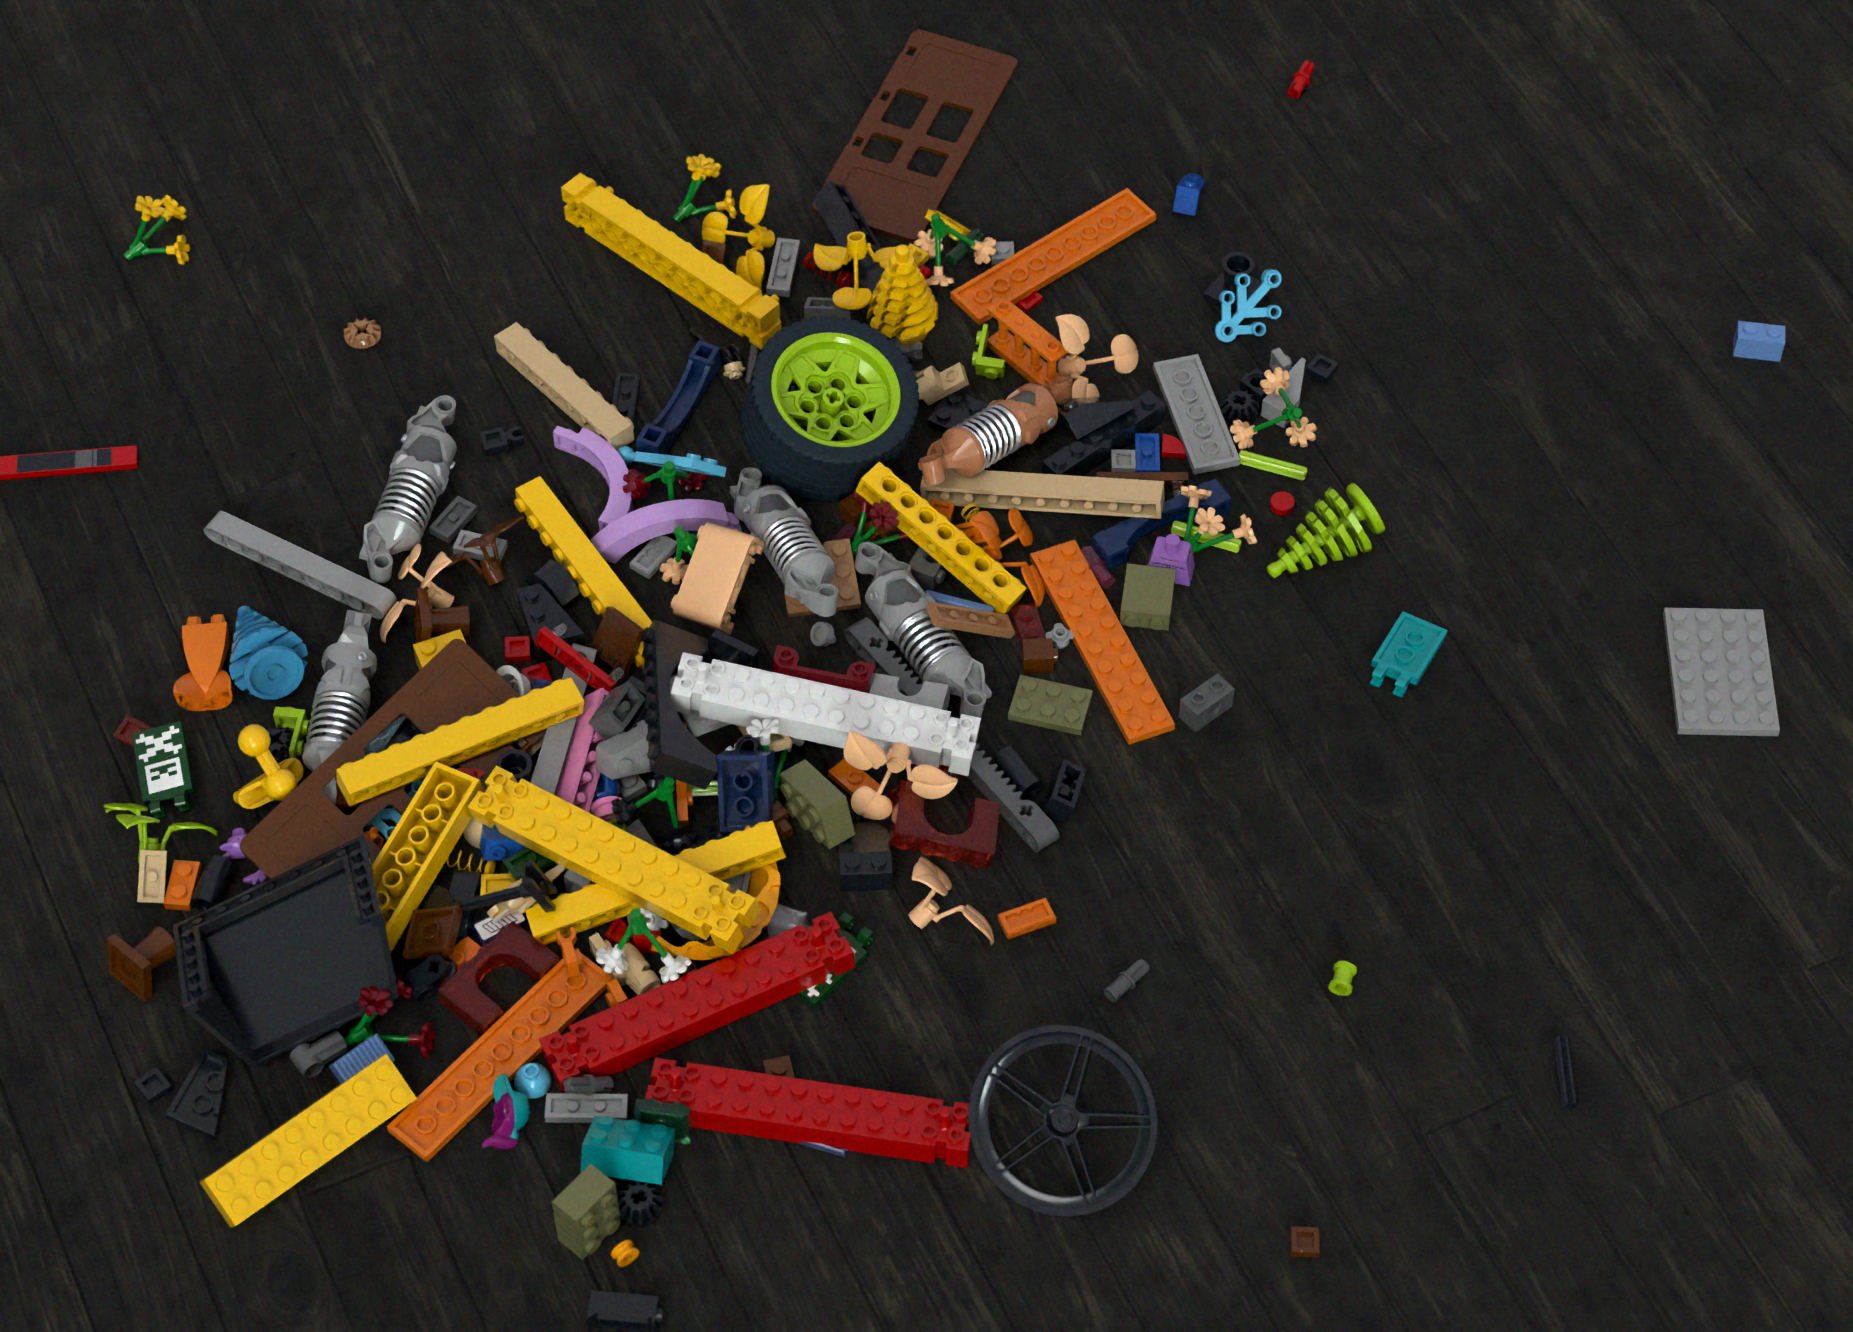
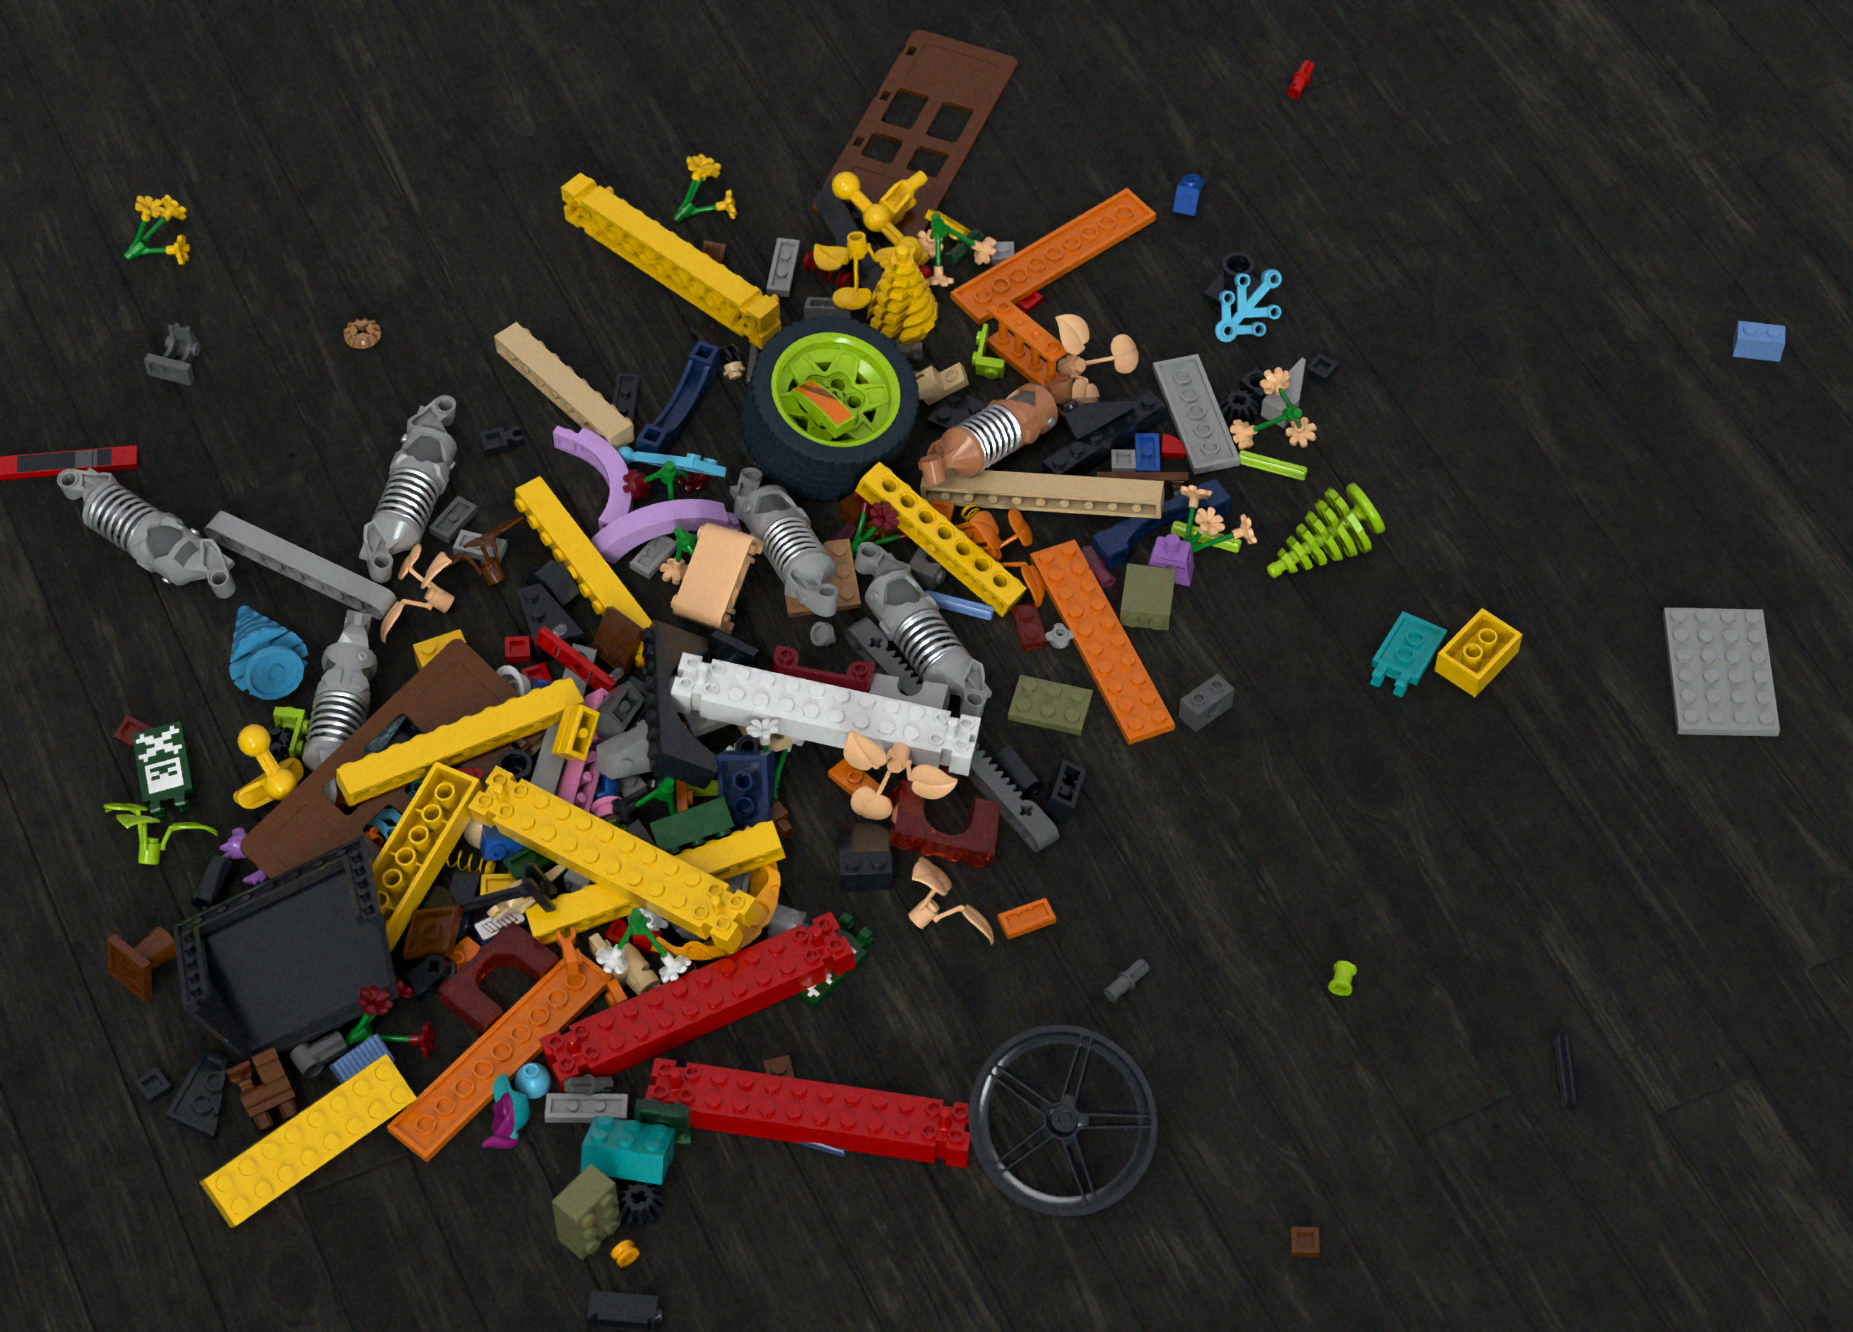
(150, 536): none -> light grey piece
(152, 876): tan plate -> none
(180, 343): none -> dark grey tile
(182, 885): orange plate -> none
(205, 650): orange hips -> none
(269, 1096): none -> reddish brown hips
(440, 620): reddish brown plant -> none
(575, 733): none -> yellow brick
(692, 825): none -> dark green brick
(753, 205): yellow plant -> none
(816, 804): olive brick -> none
(824, 407): none -> slope
(888, 211): none -> yellow connector
(970, 620): medium nougat tile -> none
(1038, 655): reddish brown brick -> none
(1279, 359): light grey plate -> none
(1282, 503): red tile -> none
(1478, 652): none -> yellow brick

